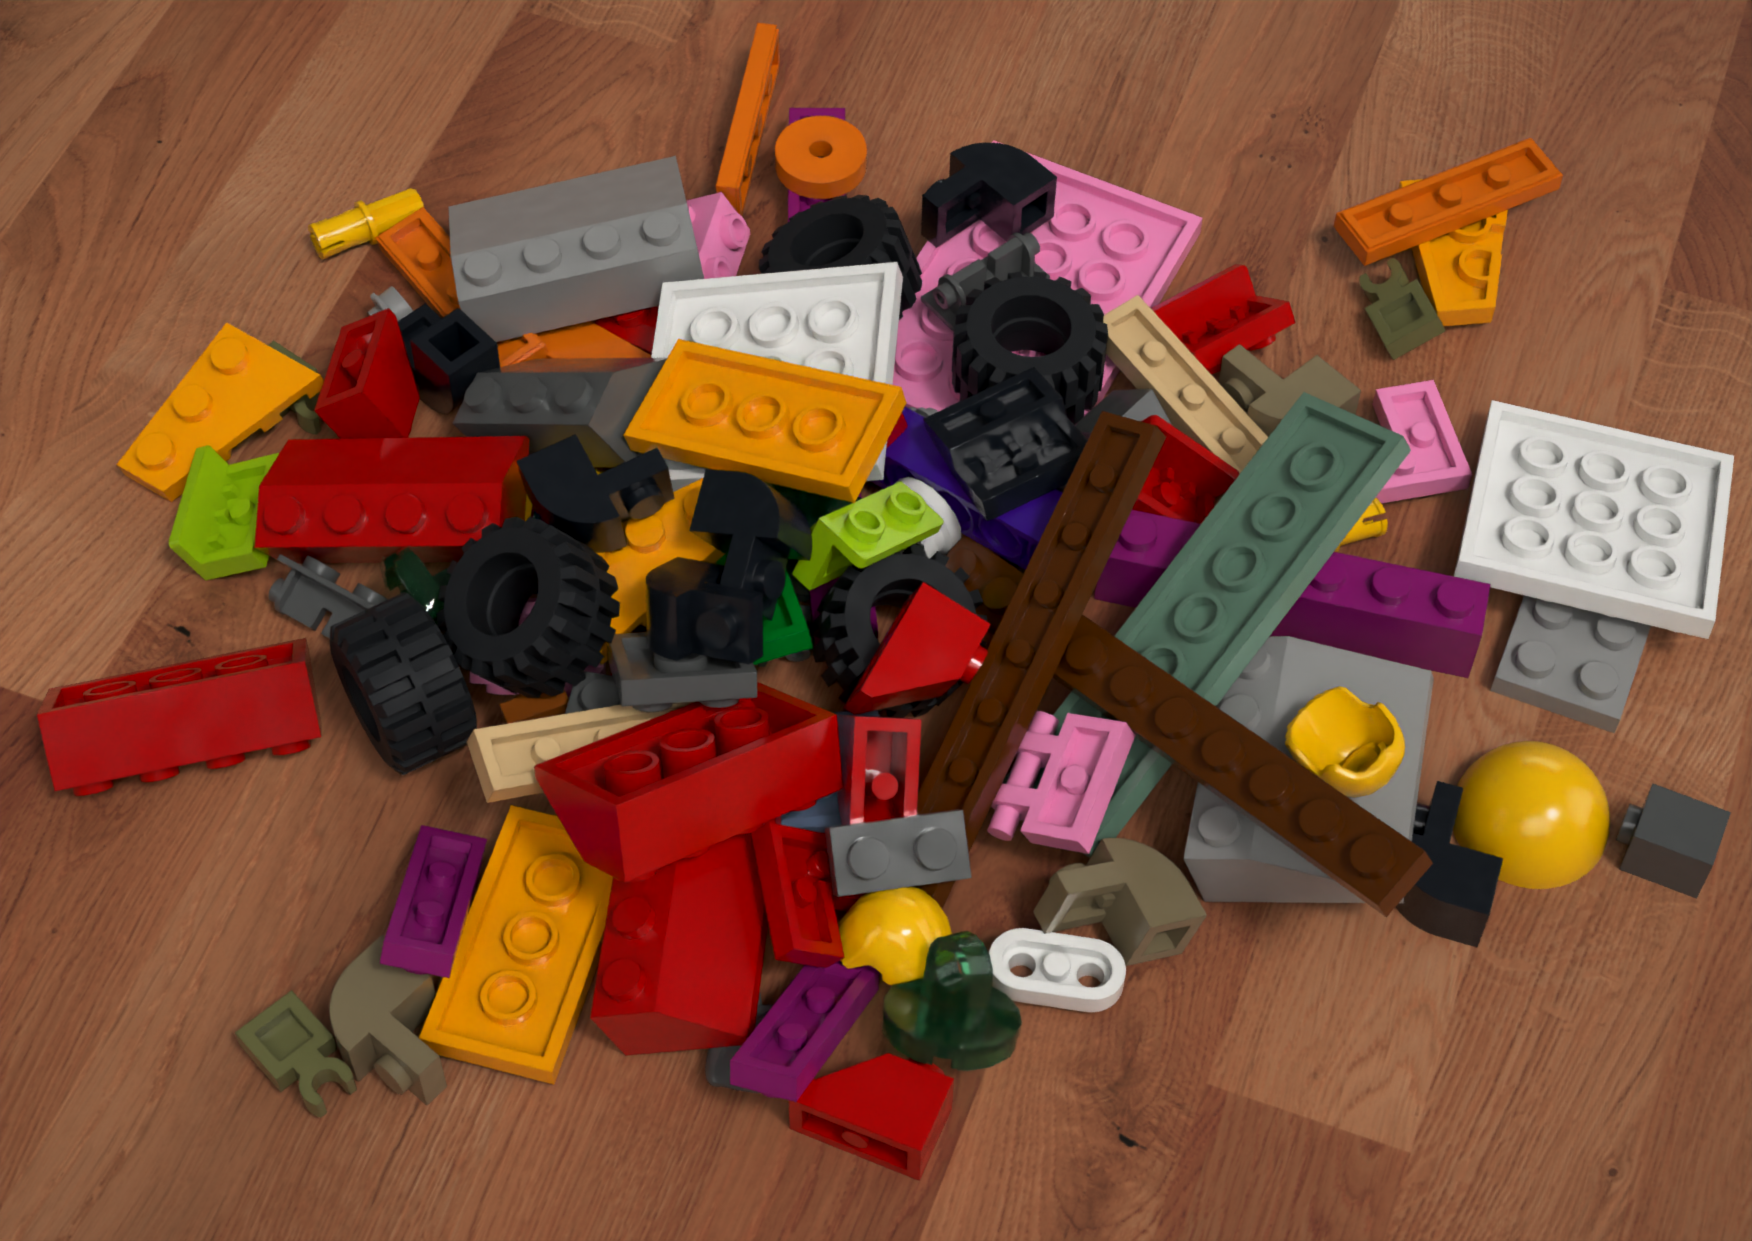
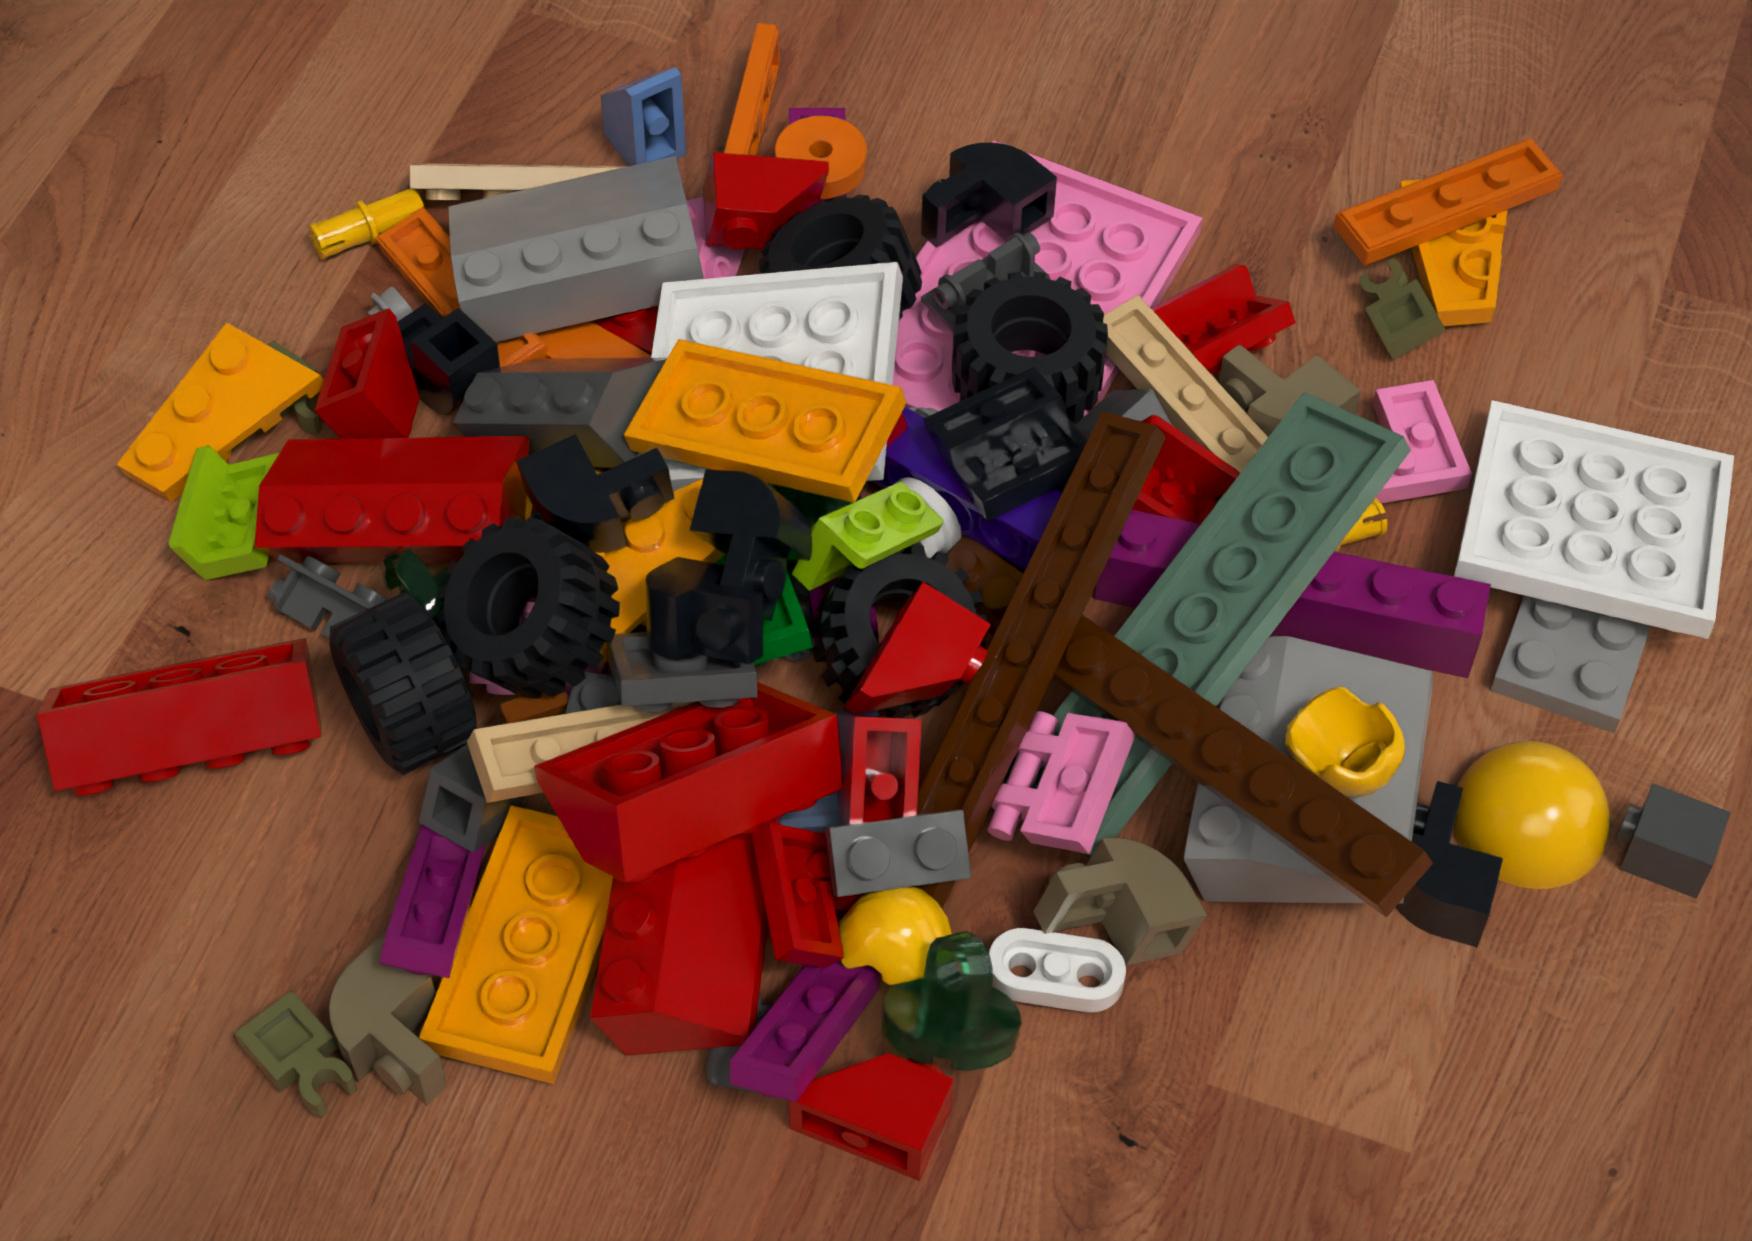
(447, 180): none -> tan plate
(457, 805): none -> dark grey brick
(646, 117): none -> medium blue slope
(755, 195): none -> red slope

